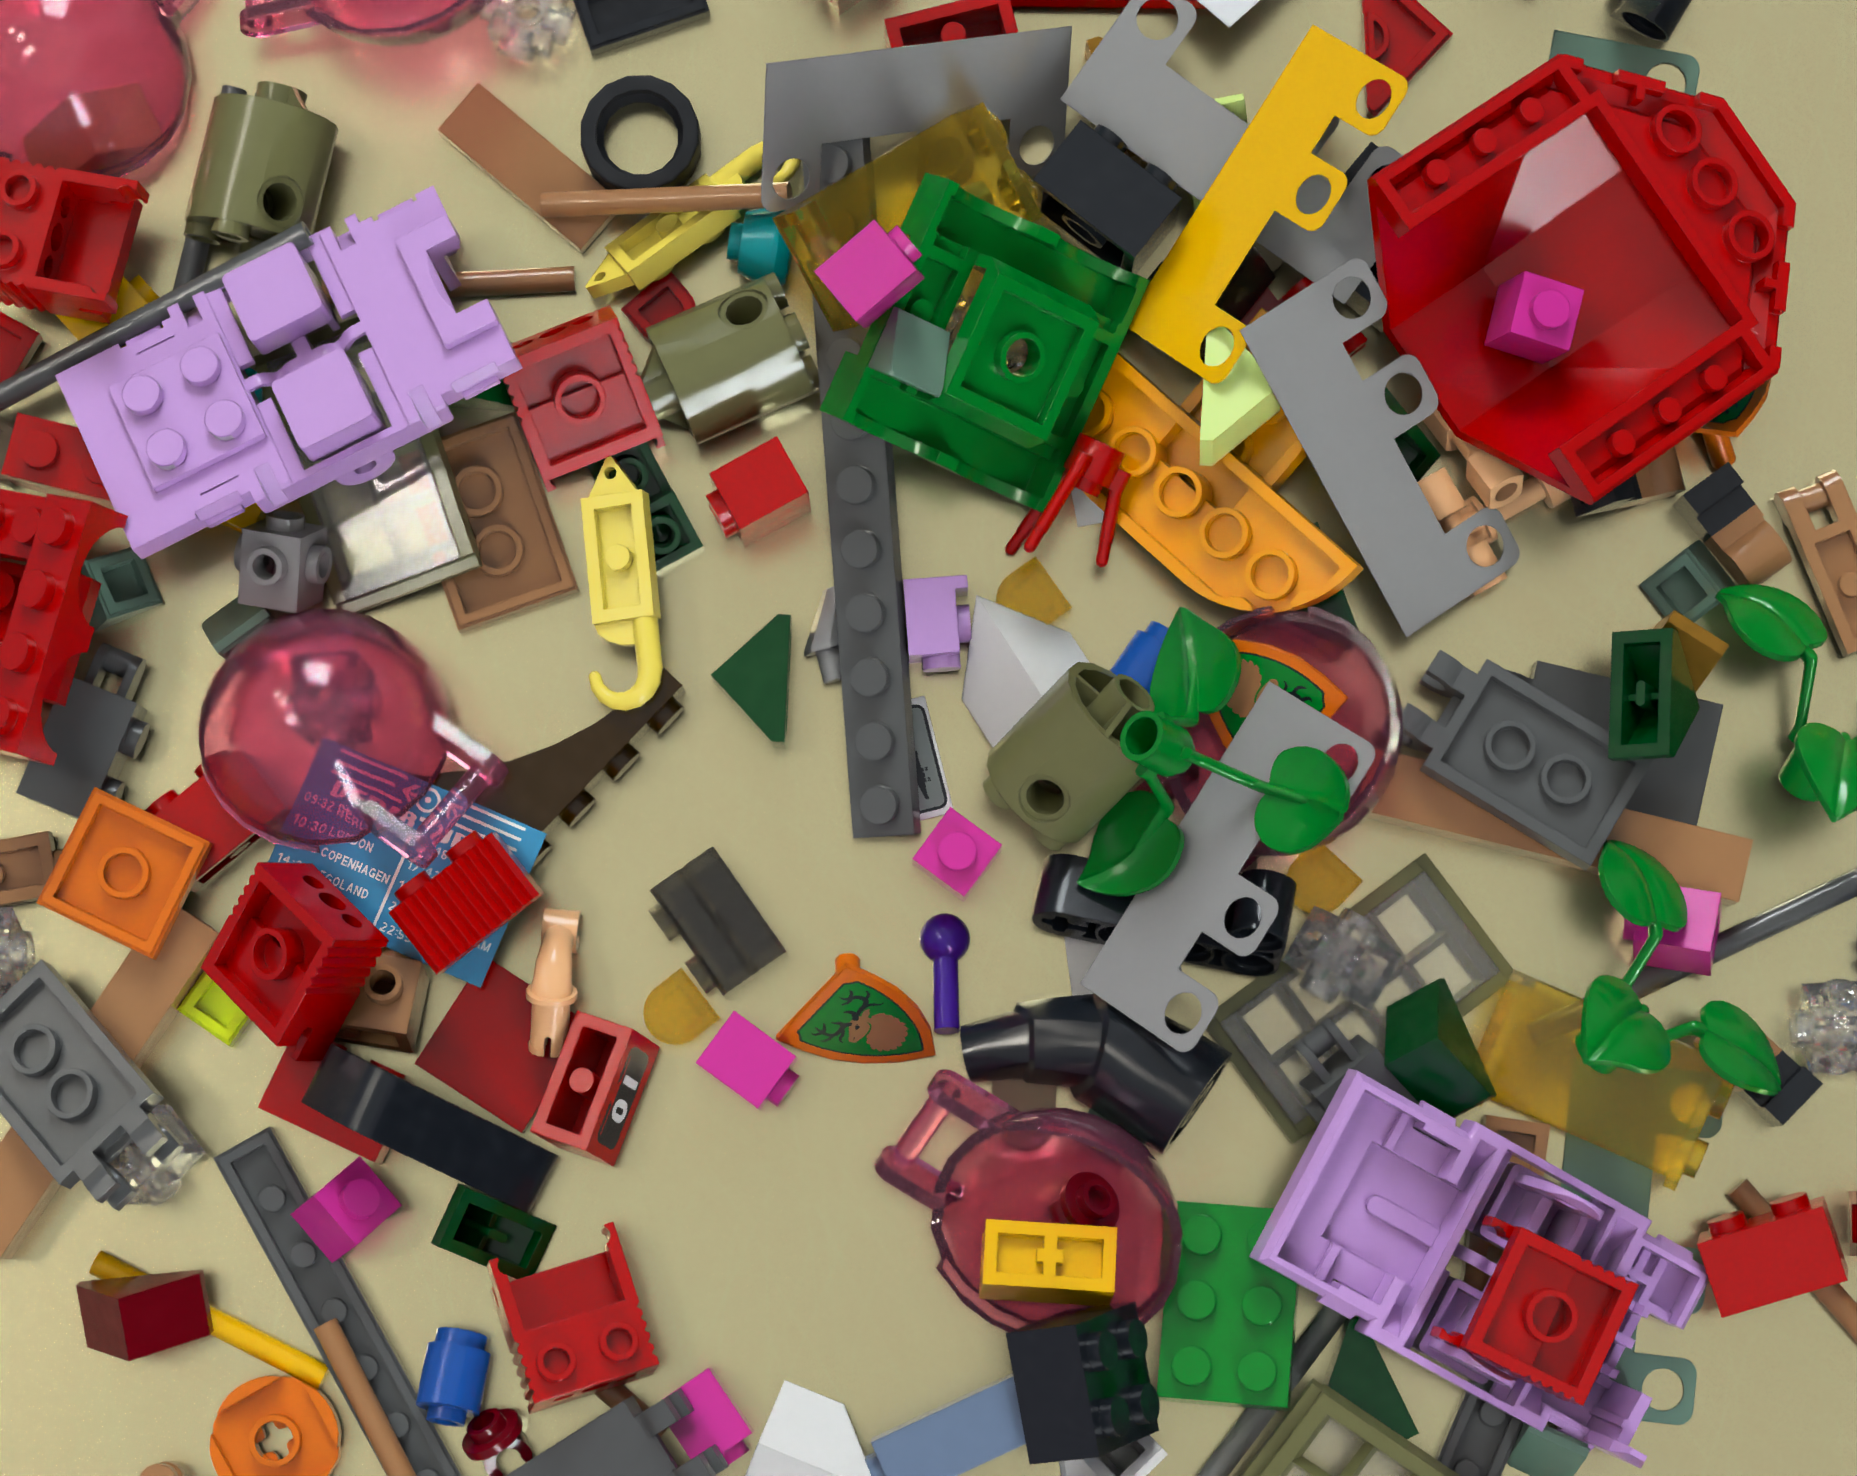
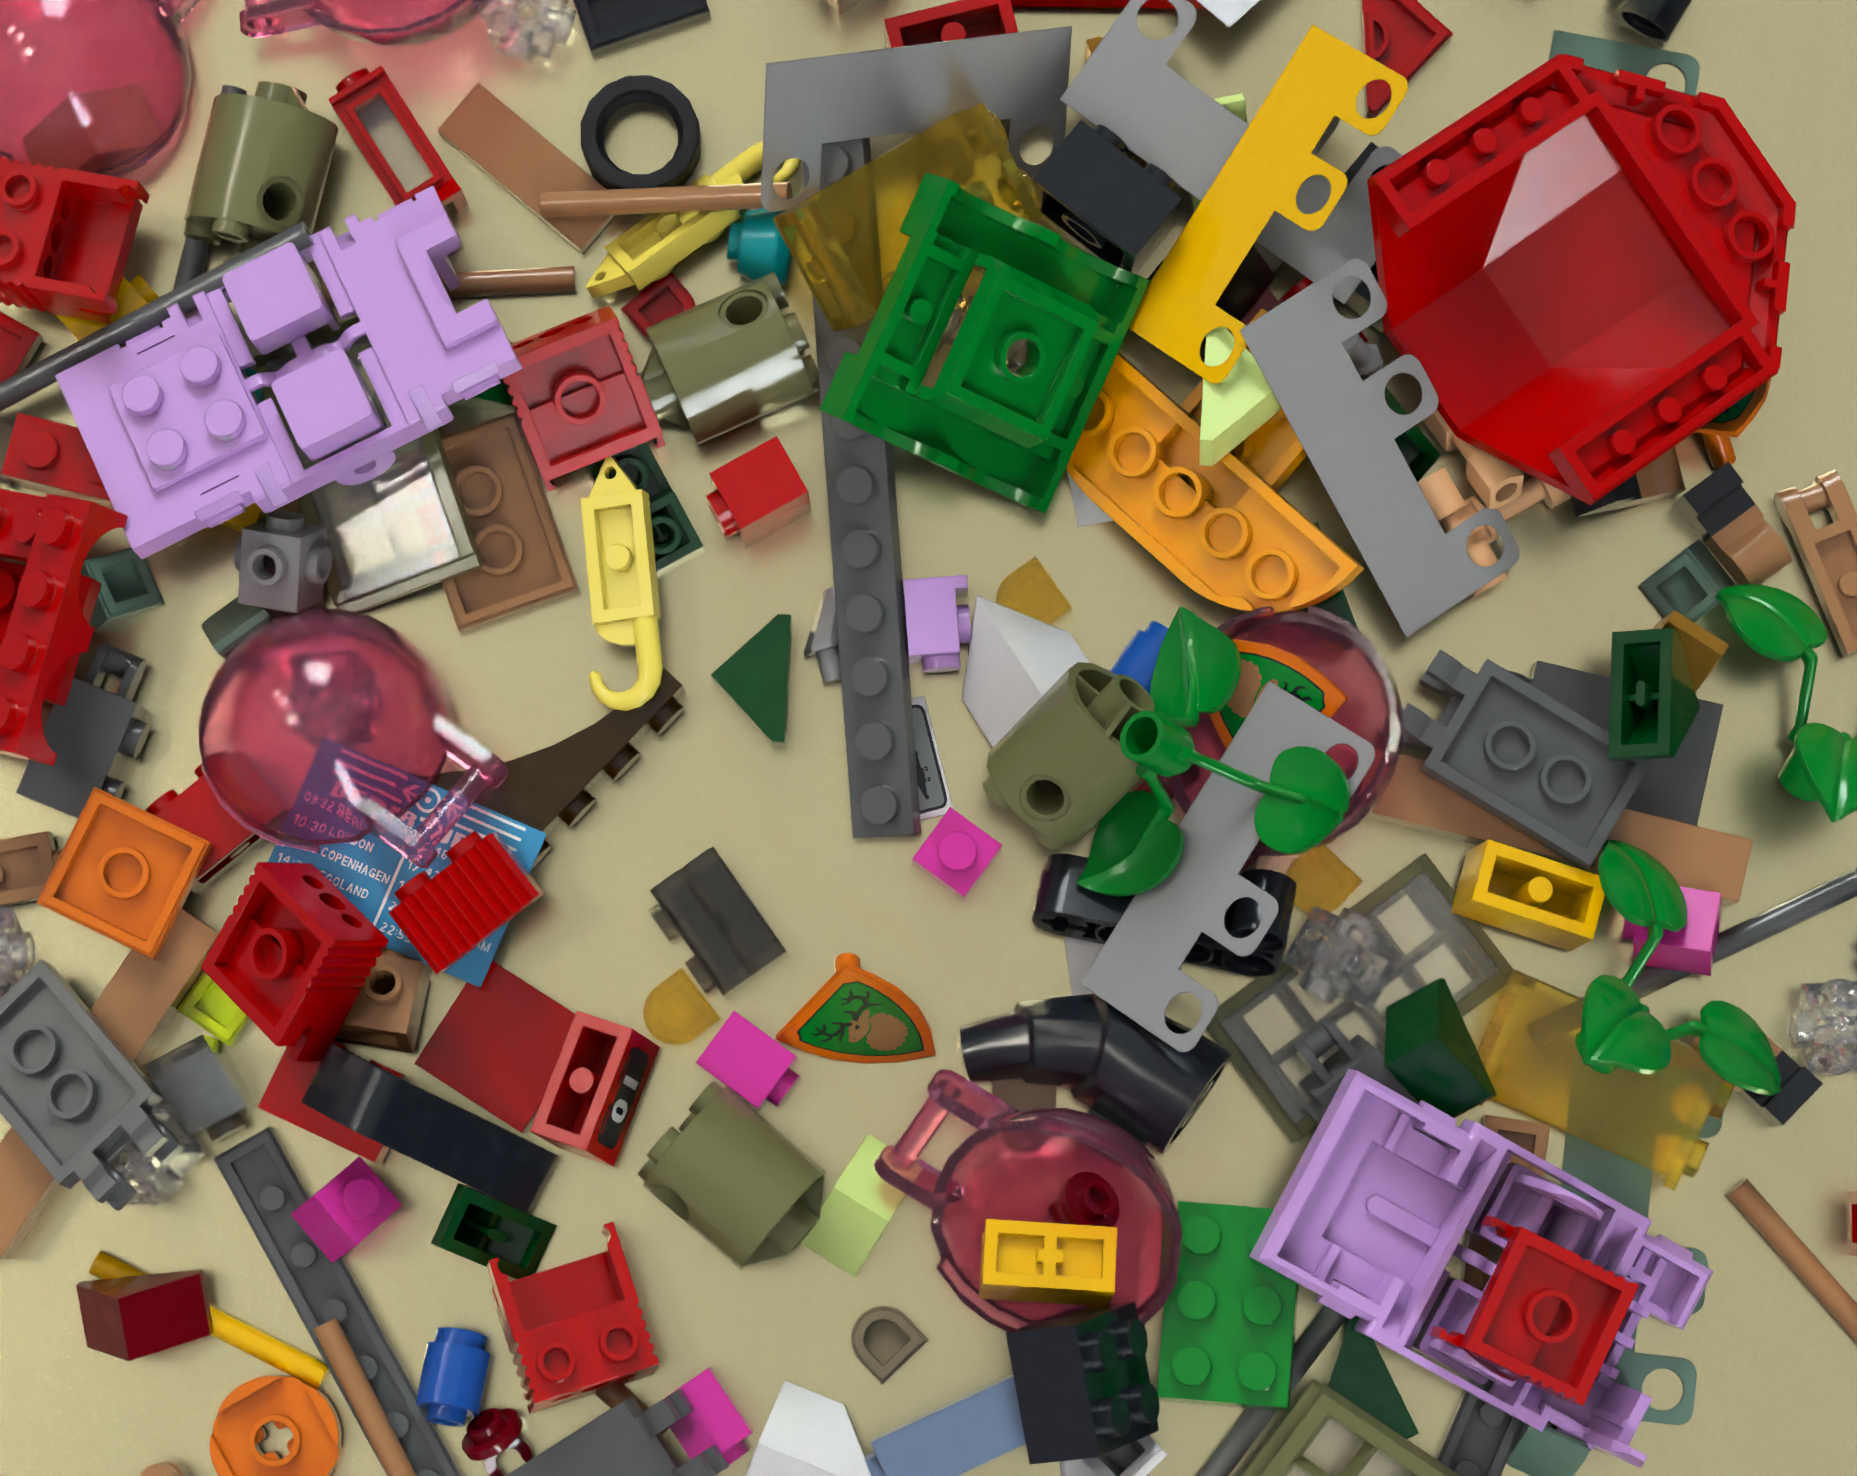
(202, 1088): none -> clear smoke slope
(392, 139): none -> red window
(552, 981): light nougat piece -> none
(736, 1180): none -> olive cylinder
(855, 1211): none -> yellowish green slope
(872, 272): dark pink brick -> none
(885, 1340): none -> dark tan tile
(912, 352): sand green slope -> none
(944, 942): dark purple bar -> none
(1088, 468): red plant -> none
(1364, 356): none -> light grey bar
(1529, 895): none -> yellow brick
(1534, 317): dark pink brick -> none
(1771, 1253): red brick -> none

